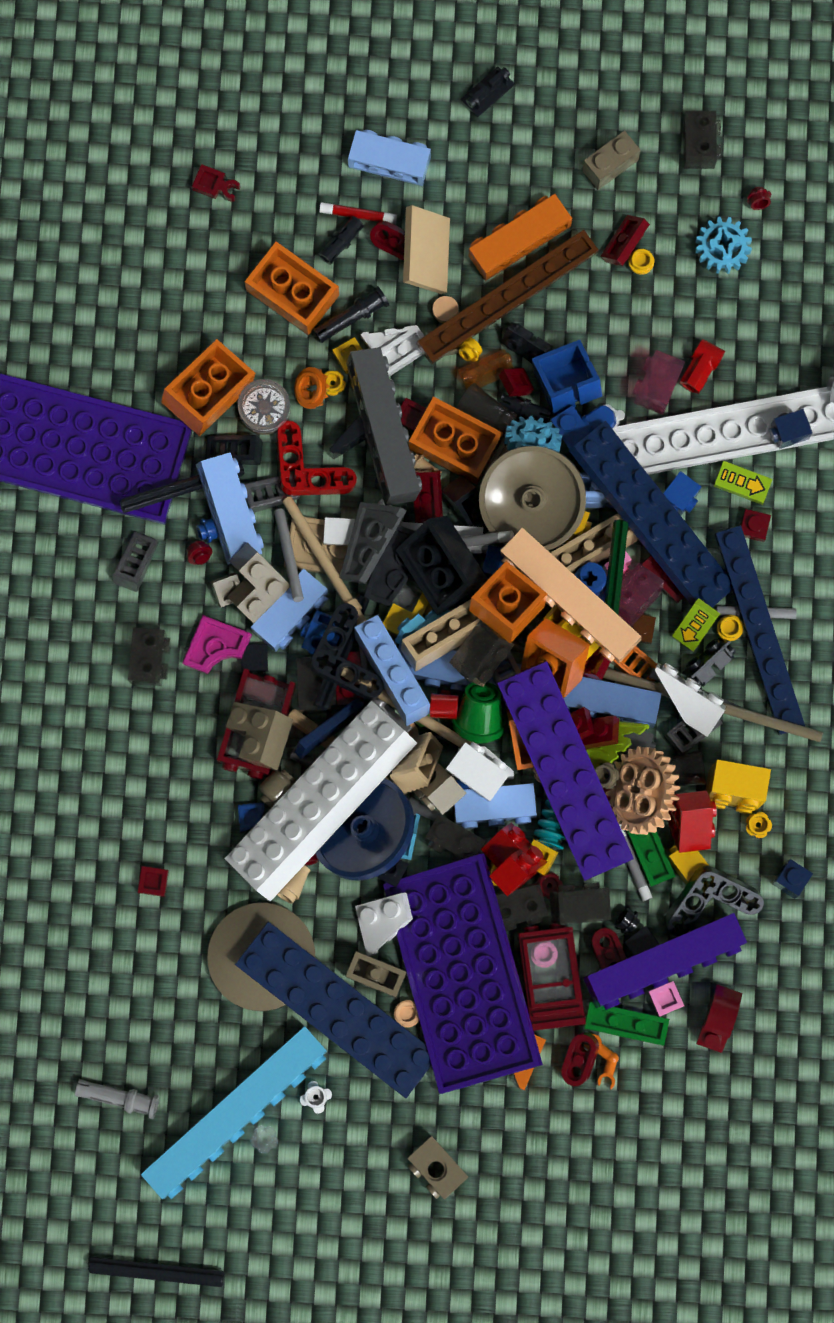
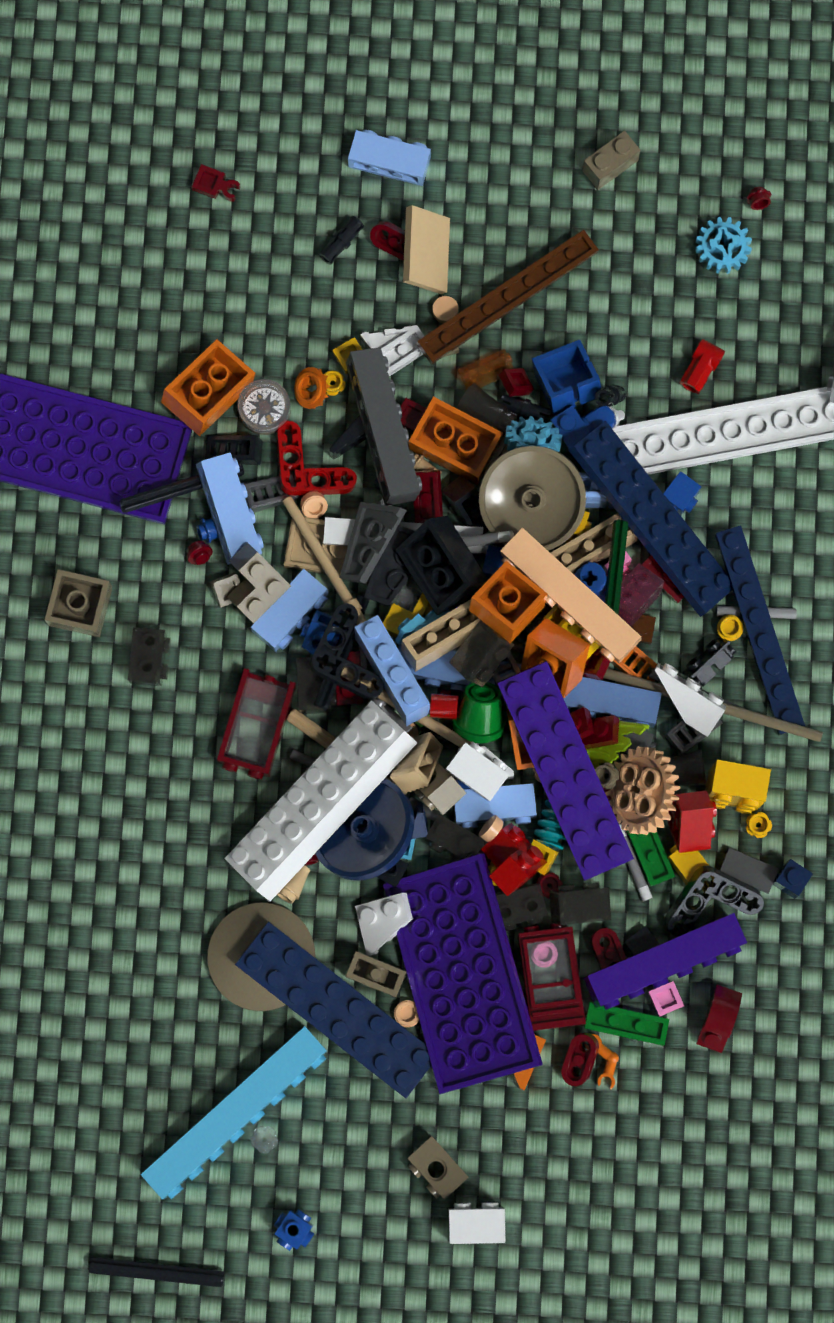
(78, 603): none -> dark tan brick
(130, 1101): light grey pin -> none
(133, 578): flat silver slope -> none
(153, 881): dark red plate -> none
(214, 643): dark pink tile -> none
(250, 815): blue tile -> none
(255, 658): black tile -> none
(264, 733): dark tan brick -> none
(275, 786): dark tan head -> none
(288, 554): light grey bar -> none
(292, 288): orange brick -> none
(299, 1219): none -> blue brick
(313, 504): none -> light nougat tile
(315, 1089): white plate -> none
(328, 728): dark blue tile -> none
(357, 212): red bar -> none
(361, 309): black pin -> none
(420, 822): none -> dark blue slope
(470, 350): yellow plate -> none
(476, 1224): none -> white brick
(488, 91): black hinge -> none
(491, 828): none -> light nougat tile
(518, 340): black hinge -> none
(519, 237): orange brick -> none
(606, 400): none -> black pin
(625, 240): dark red plate -> none
(627, 921): black plate -> none
(641, 261): yellow plate -> none
(659, 382): clear pink brick -> none
(696, 624): lime tile -> none
(700, 139): clear smoke brick -> none
(743, 482): lime tile -> none
(749, 870): none -> dark grey tile
(755, 525): dark red plate -> none
(790, 429): dark blue brick -> none

